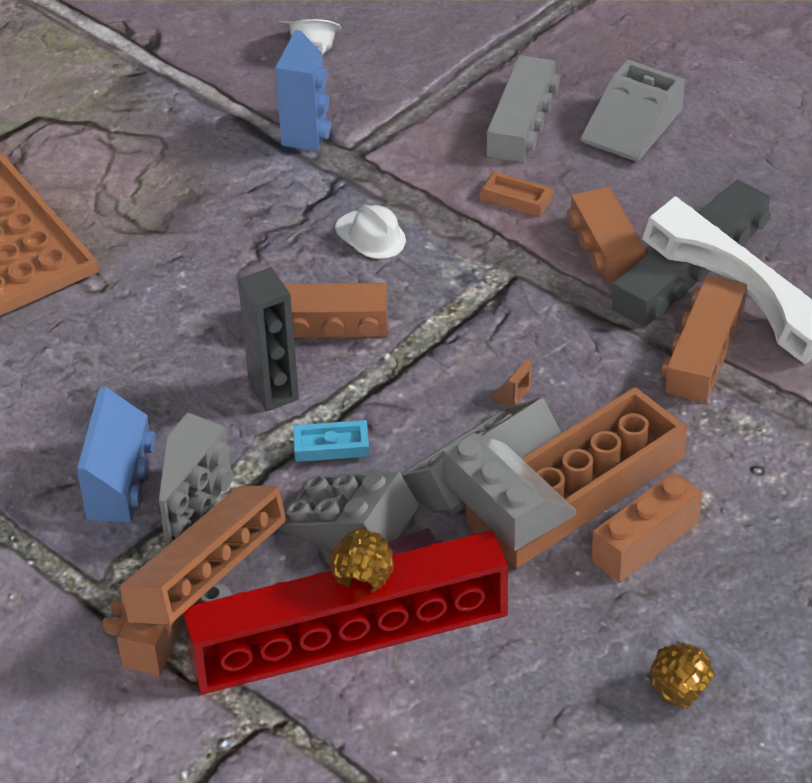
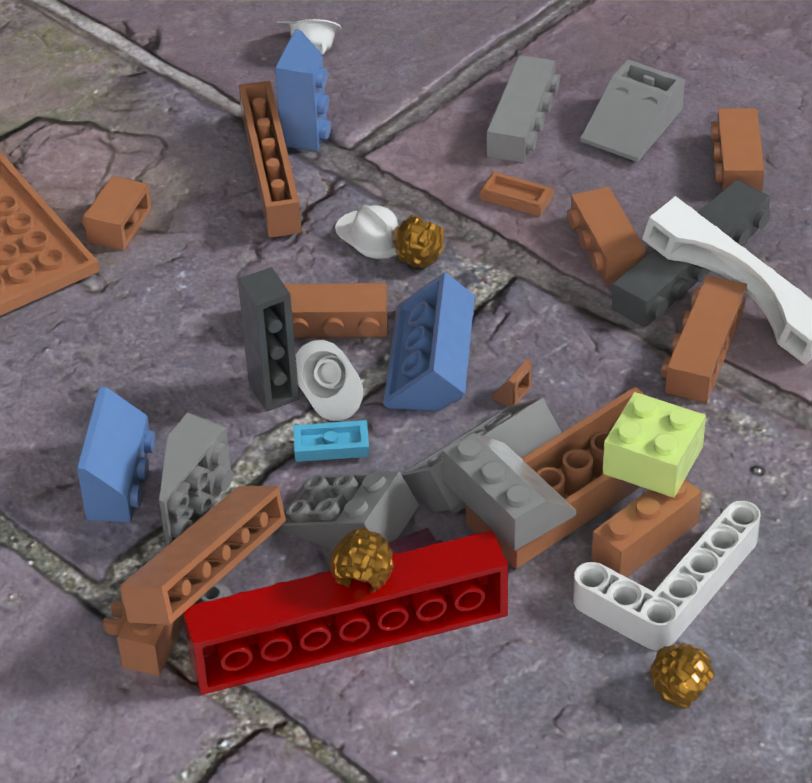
(117, 213): none -> nougat brick
(270, 159): none -> nougat brick
(328, 380): none -> white piece
(418, 242): none -> pearl gold piece
(430, 347): none -> medium blue slope
(654, 444): none -> yellowish green piece
(663, 615): none -> white beam
(737, 147): none -> nougat brick

